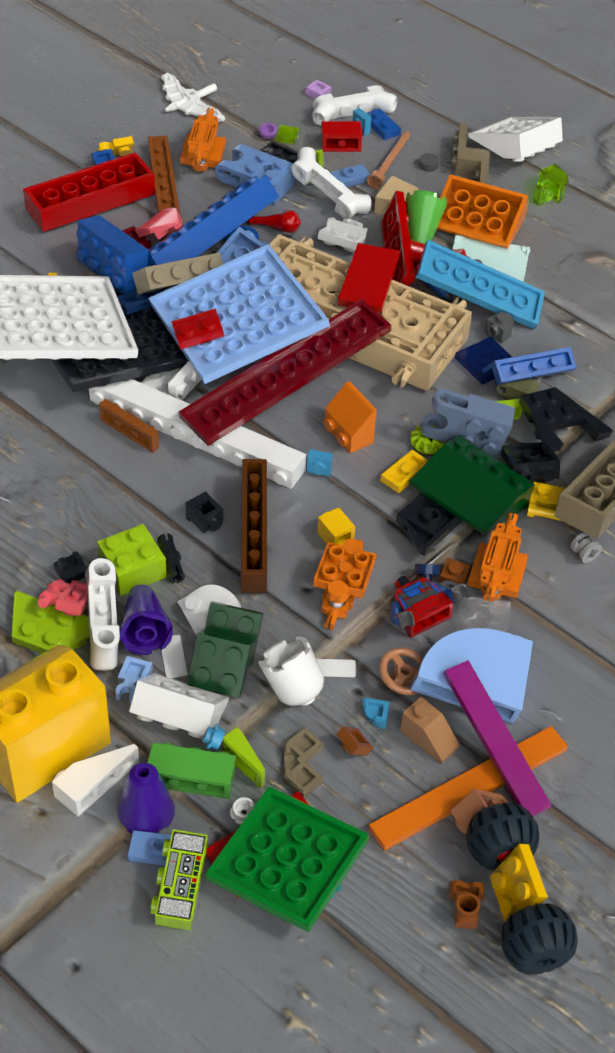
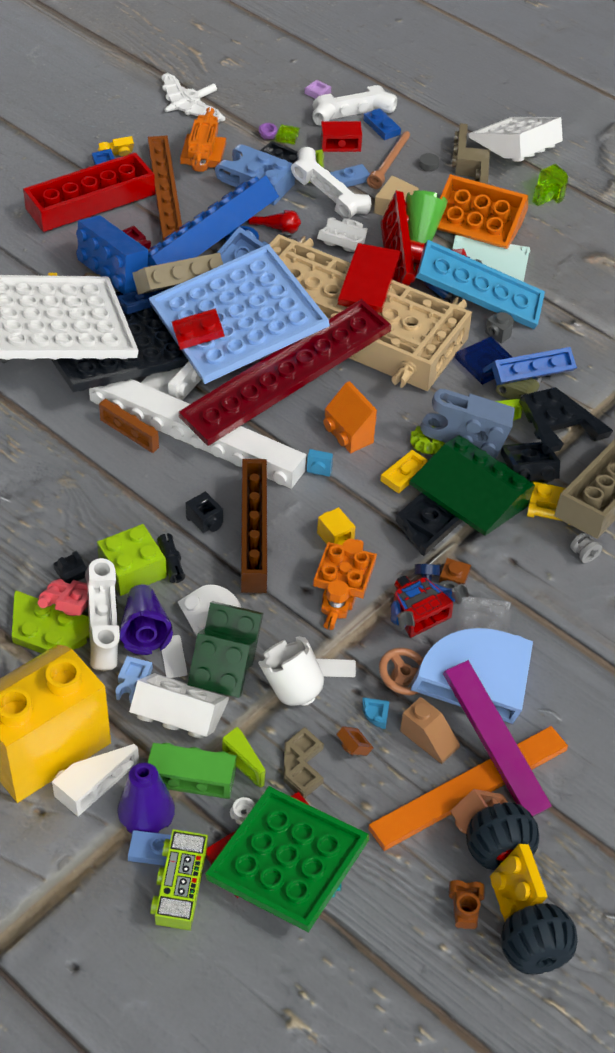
(161, 223): coral slope -> none
(213, 737): dark azure plate -> none
(360, 115): dark azure plate -> none
(499, 564): orange piece -> none

